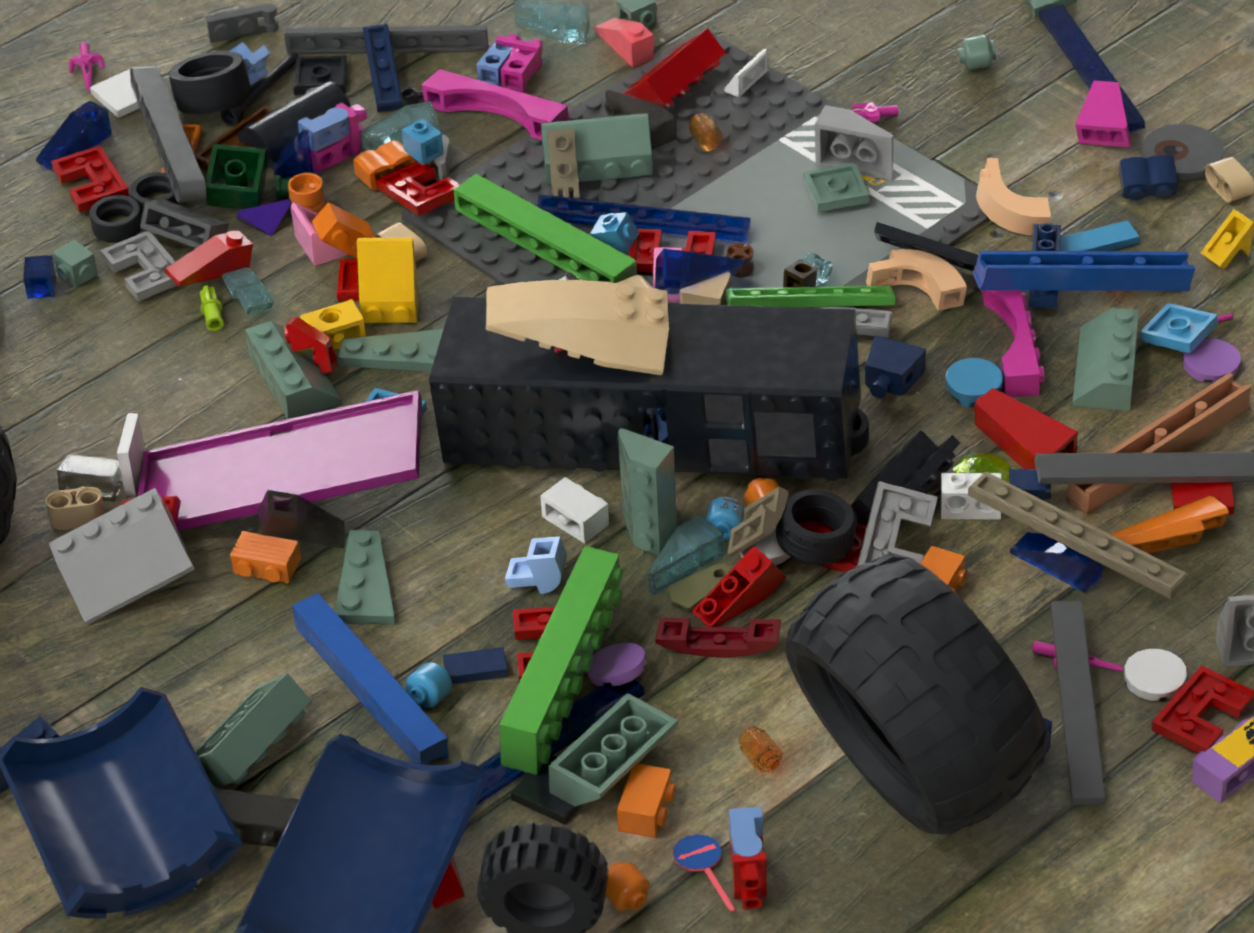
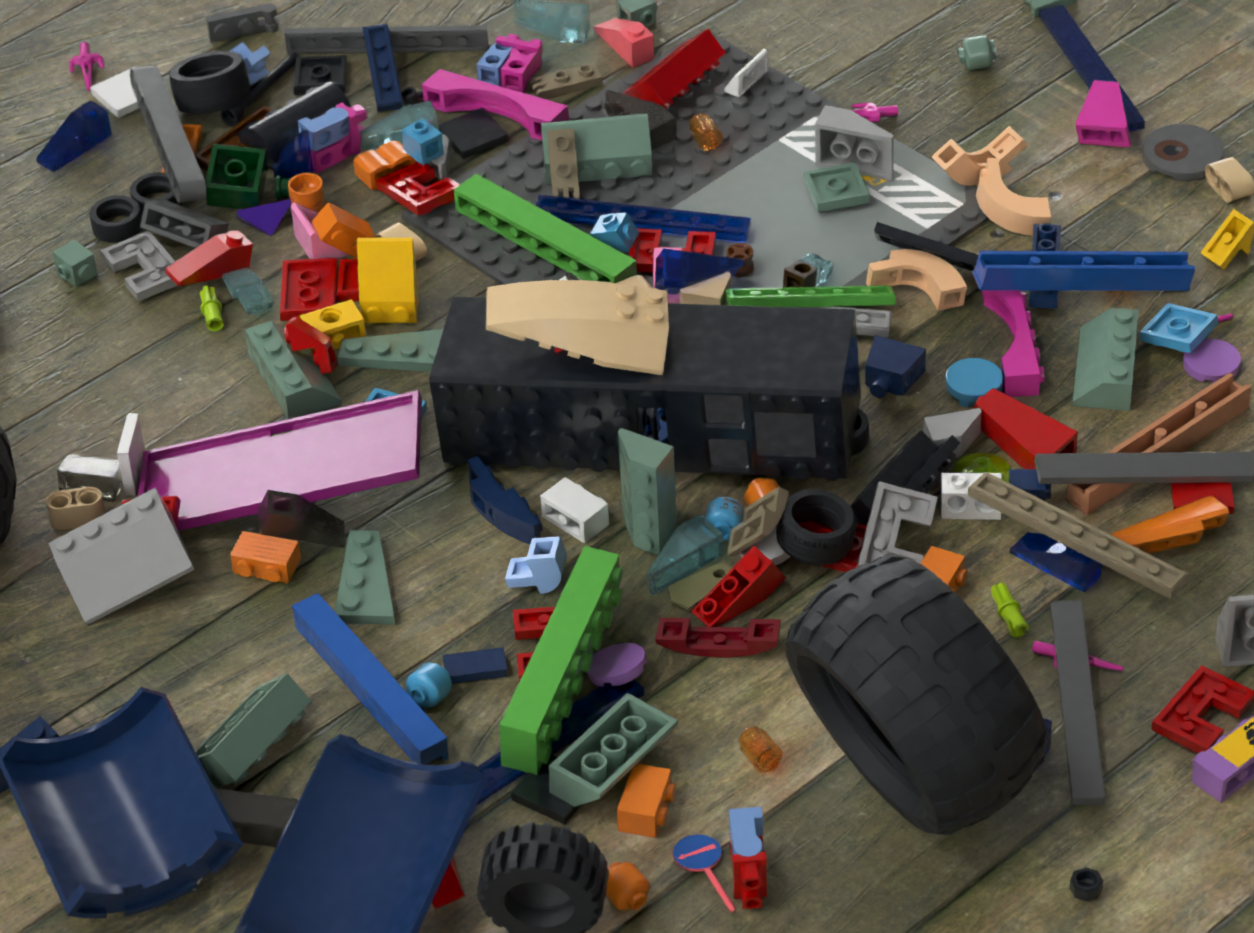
(39, 276): clear blue brick -> none
(98, 169): red plate -> none
(307, 286): none -> red tile
(473, 133): none -> black tile
(501, 506): none -> dark blue slope
(566, 81): none -> dark tan hinge
(962, 425): none -> light grey slope
(966, 166): none -> light nougat arch
(1009, 610): none -> lime axle
(1086, 884): none -> black tile
(1101, 239): dark azure tile -> none
(1148, 176): dark blue brick -> none
(1155, 674): white tile -> none

